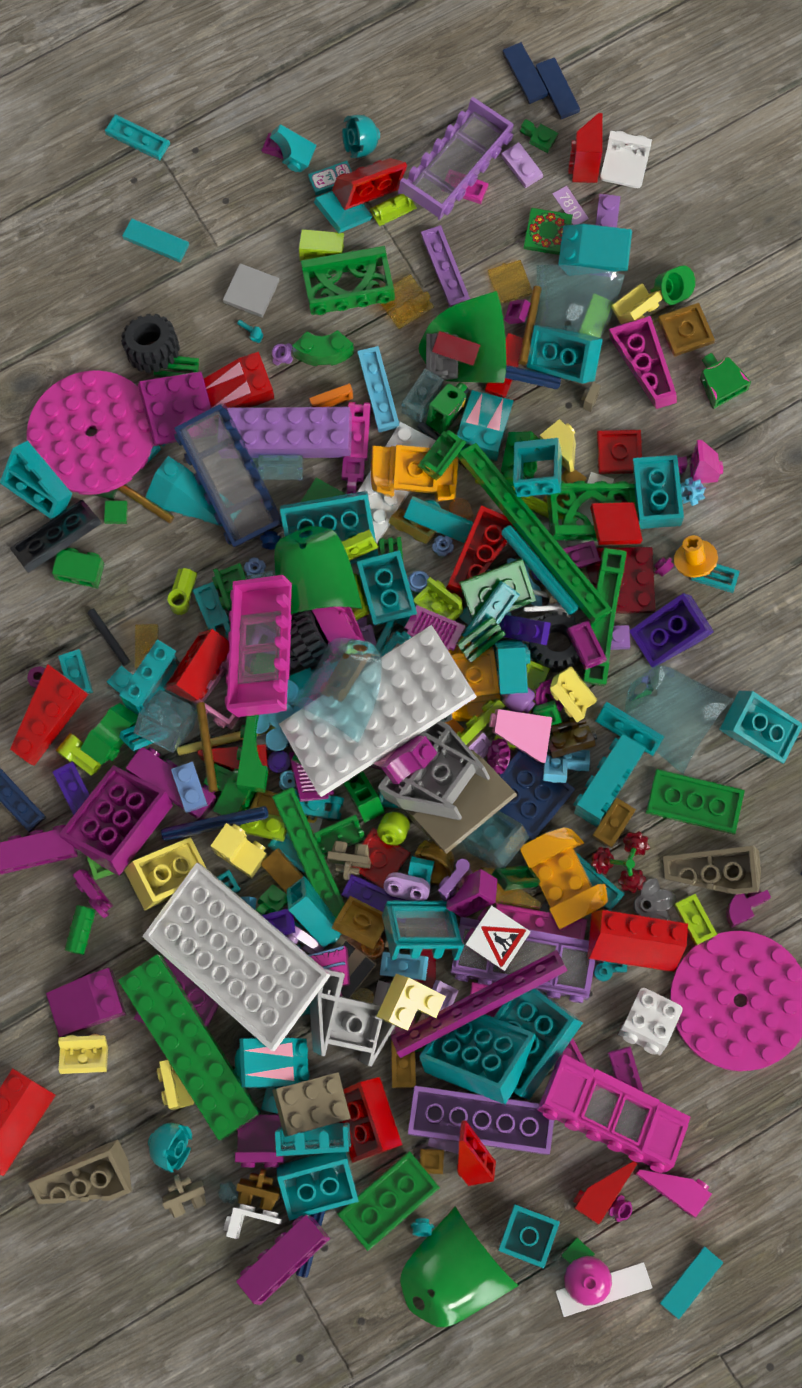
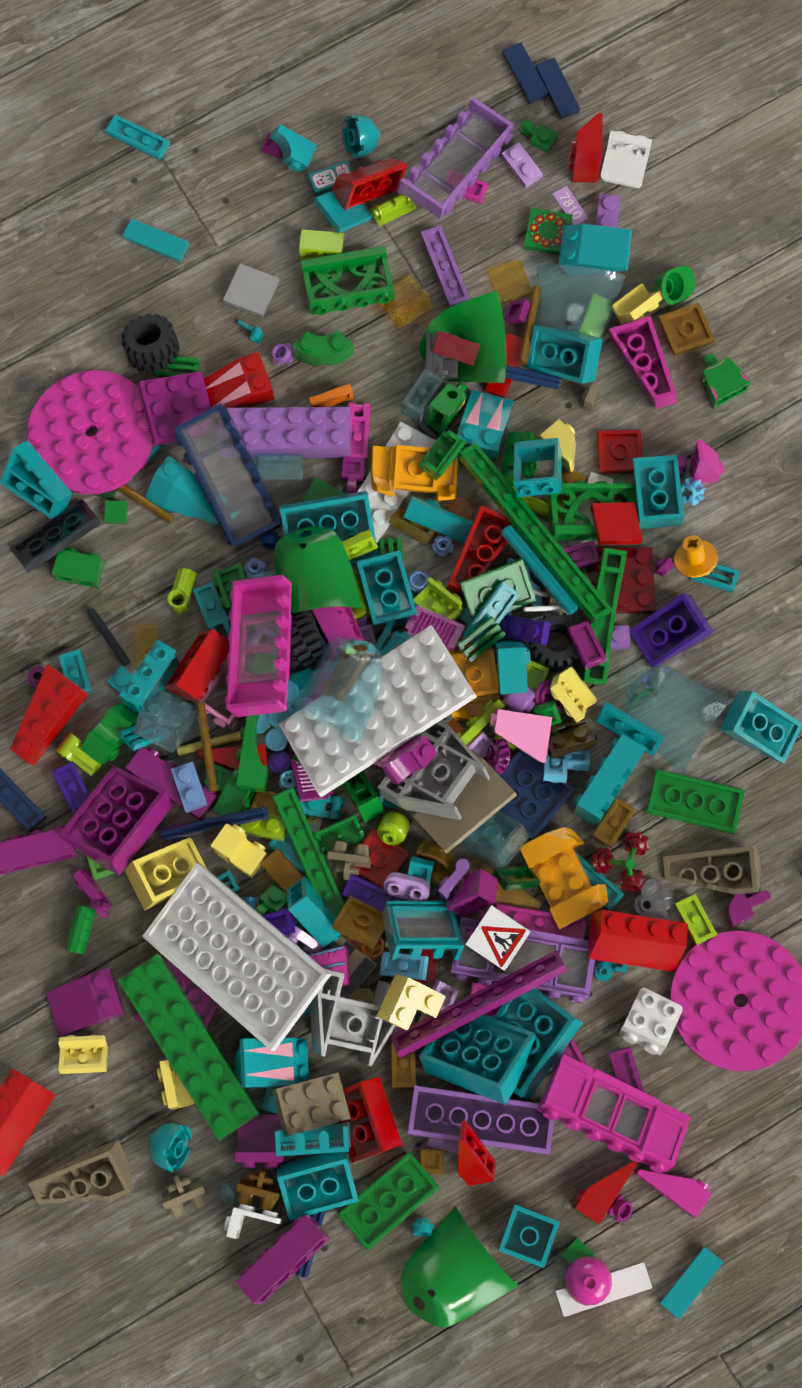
(378, 389): medium azure plate -> none

